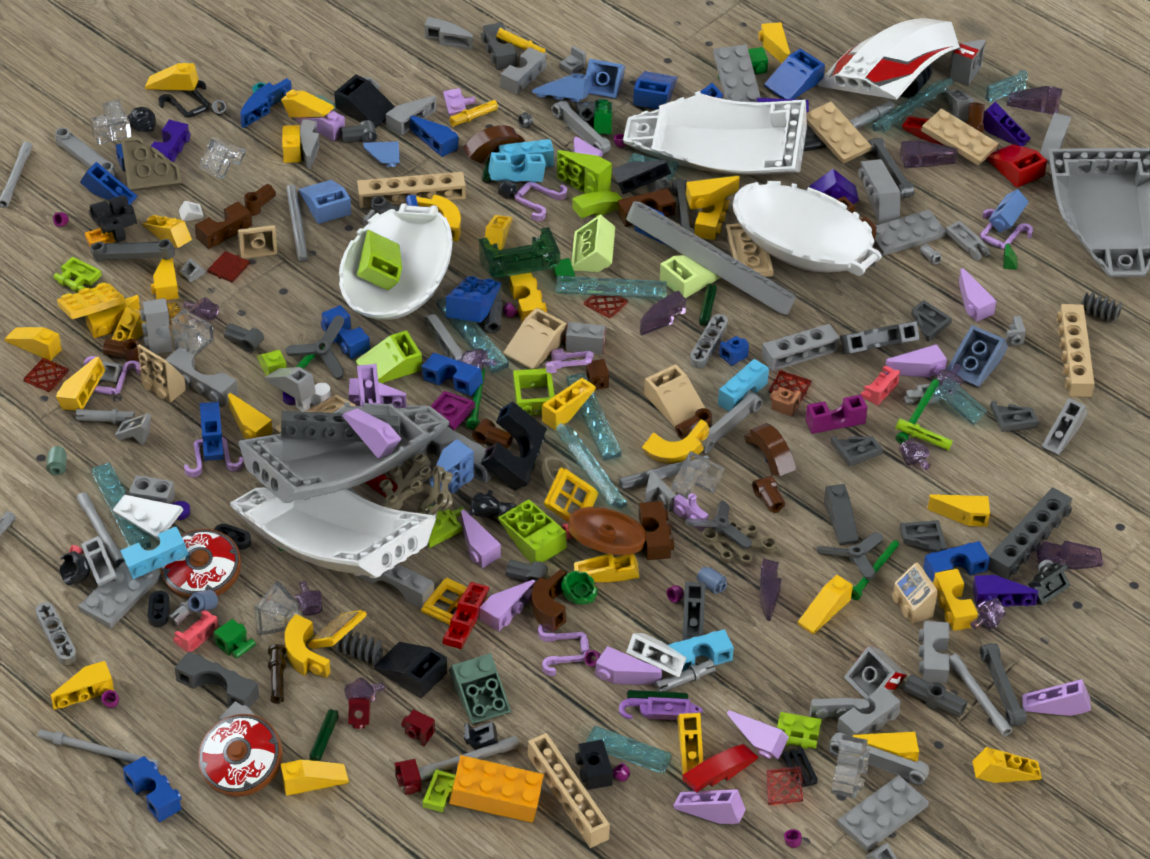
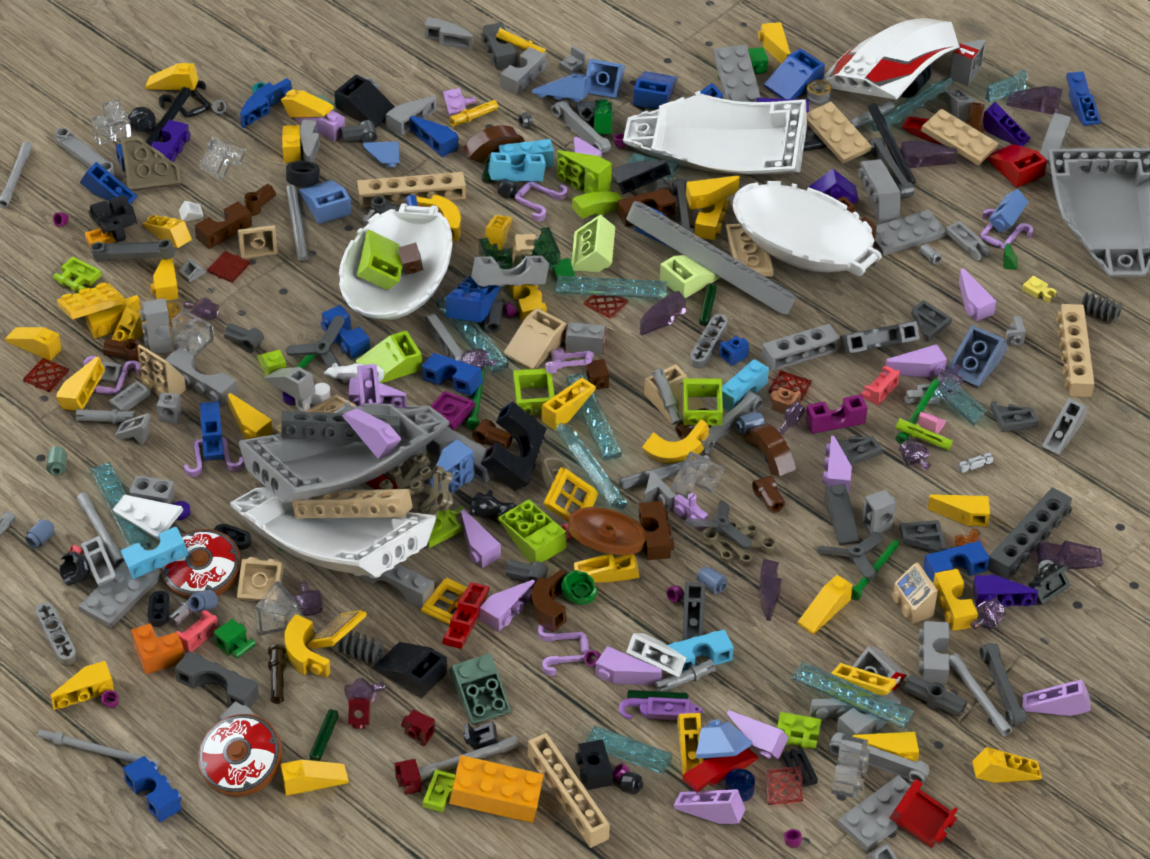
(39, 533): none -> sand blue brick
(130, 397): none -> light grey plate
(156, 652): none -> orange brick
(169, 408): none -> light grey brick
(170, 114): none -> black axle
(258, 578): none -> tan plate
(302, 173): none -> black tyre
(346, 372): none -> white animal
(355, 504): none -> tan brick
(411, 258): none -> reddish brown brick
(522, 246): none -> tan hinge
(530, 271): none -> light grey arch
(631, 783): none -> black piece
(671, 404): none -> light grey pin
(711, 388): none -> lime window
(721, 740): none -> medium blue slope
(741, 780): none -> clear blue wheel
(748, 421): none -> sand blue brick
(792, 416): none -> clear purple piece
(818, 92): none -> light grey wheel
(837, 464): none -> lavender slope
(853, 695): none -> clear light blue plate
(870, 681): none -> yellow slope
(878, 512): none -> light grey brick
(890, 142): none -> black axle
(923, 815): none -> red panel
(931, 422): none -> bright pink slope
(972, 537): none -> clear orange arm
(975, 462): none -> light grey axle
(1037, 288): none -> light yellow plate
(1081, 100): none -> blue slope

